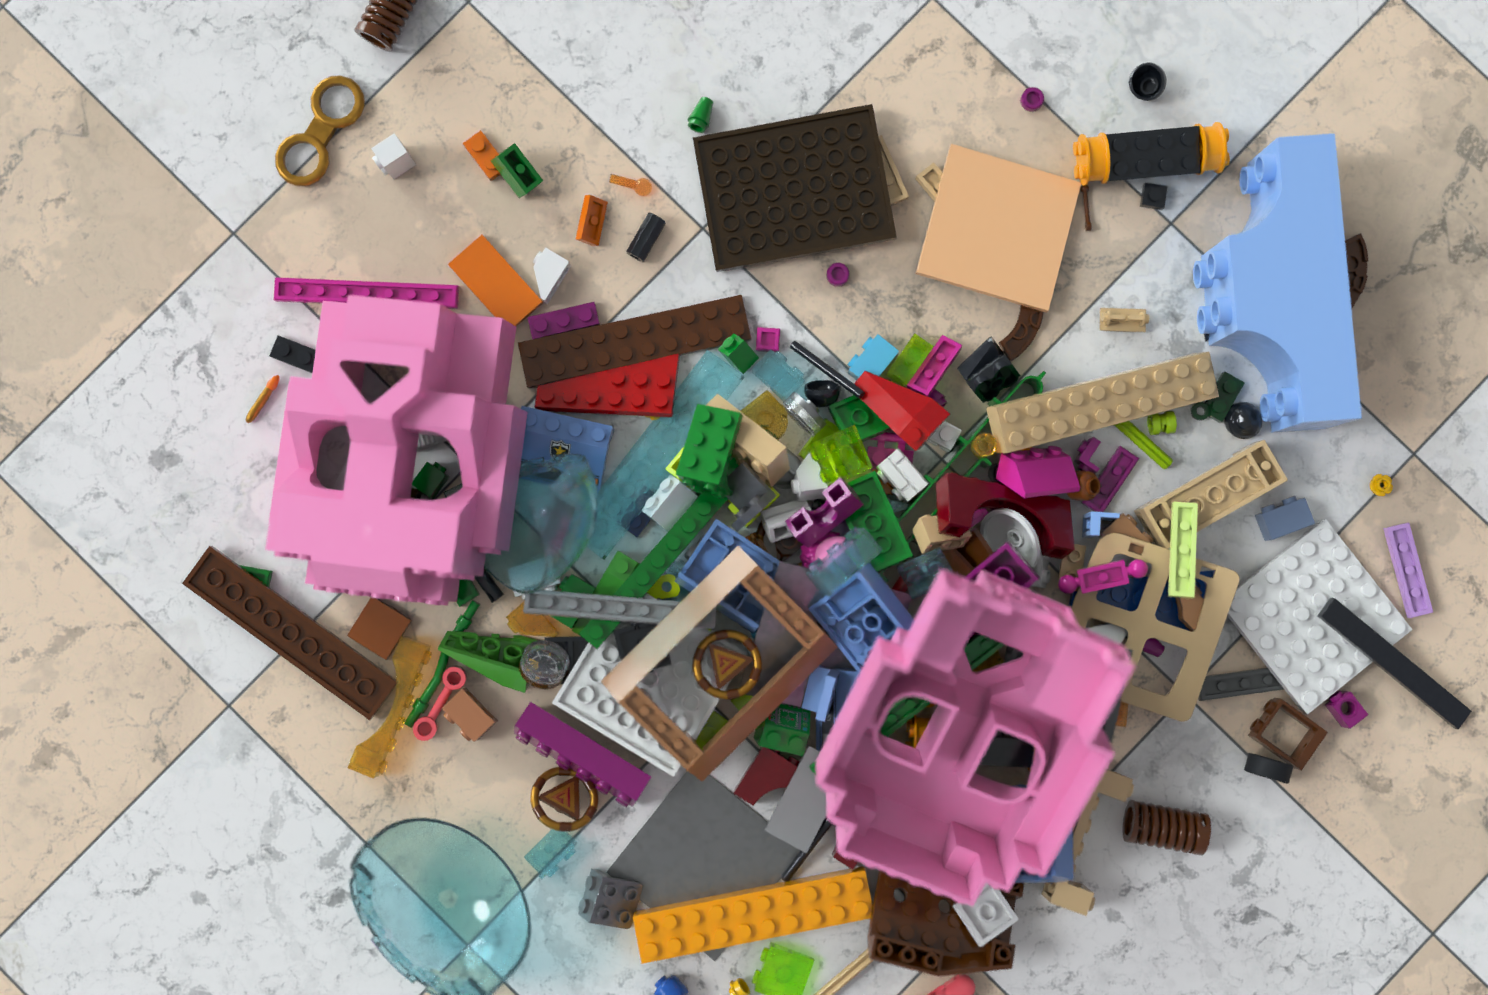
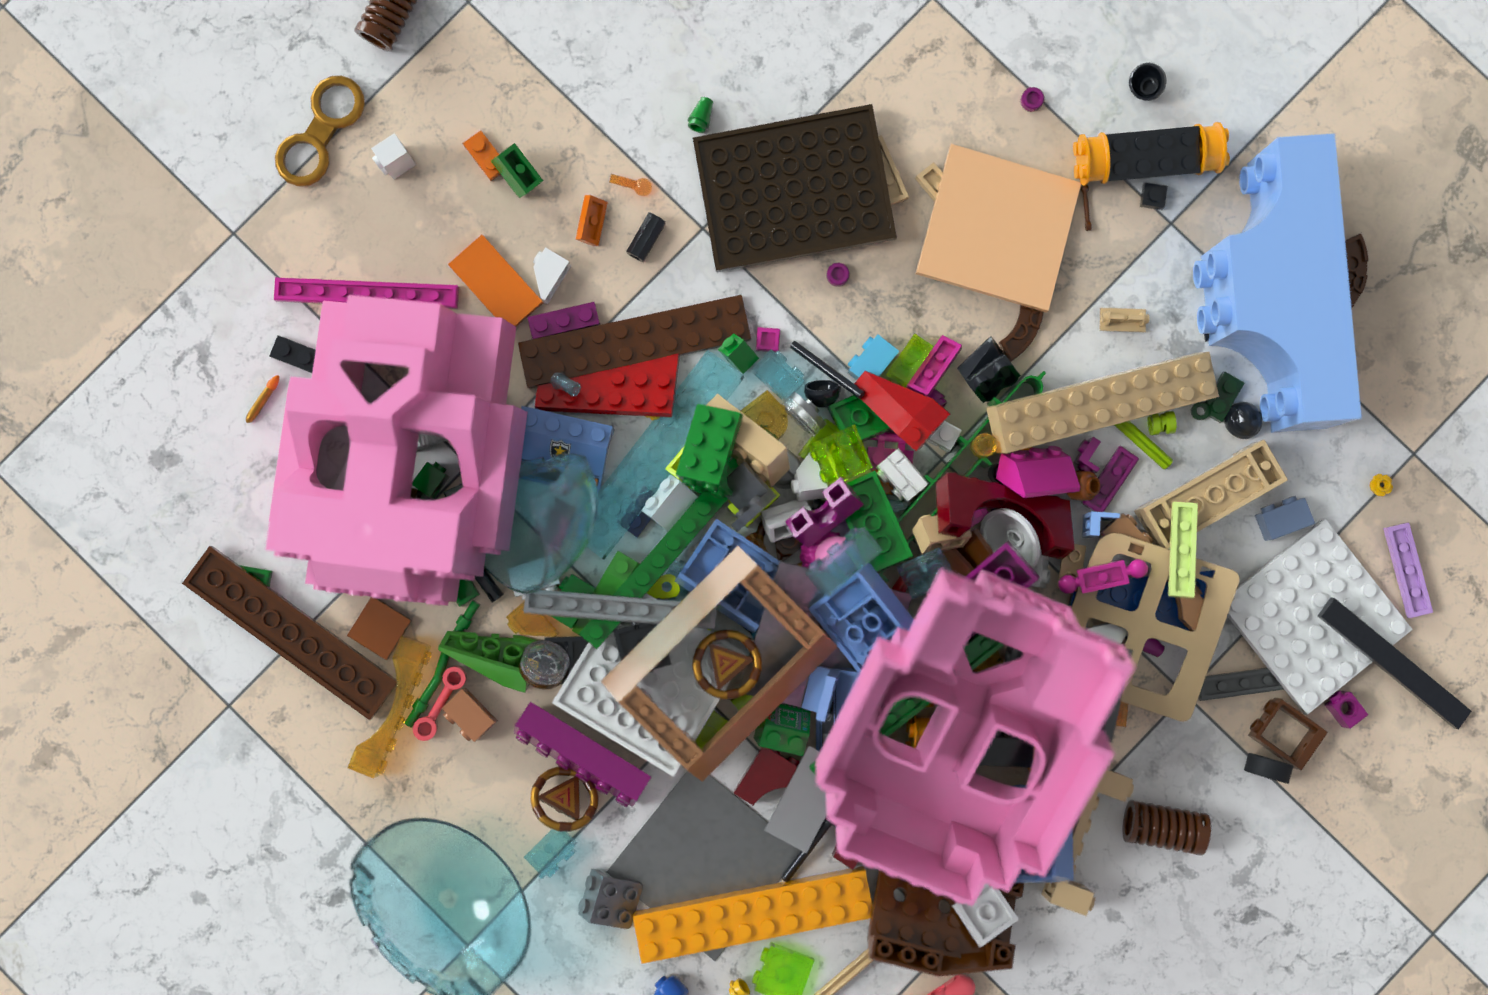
(562, 382): none -> clear light blue pin

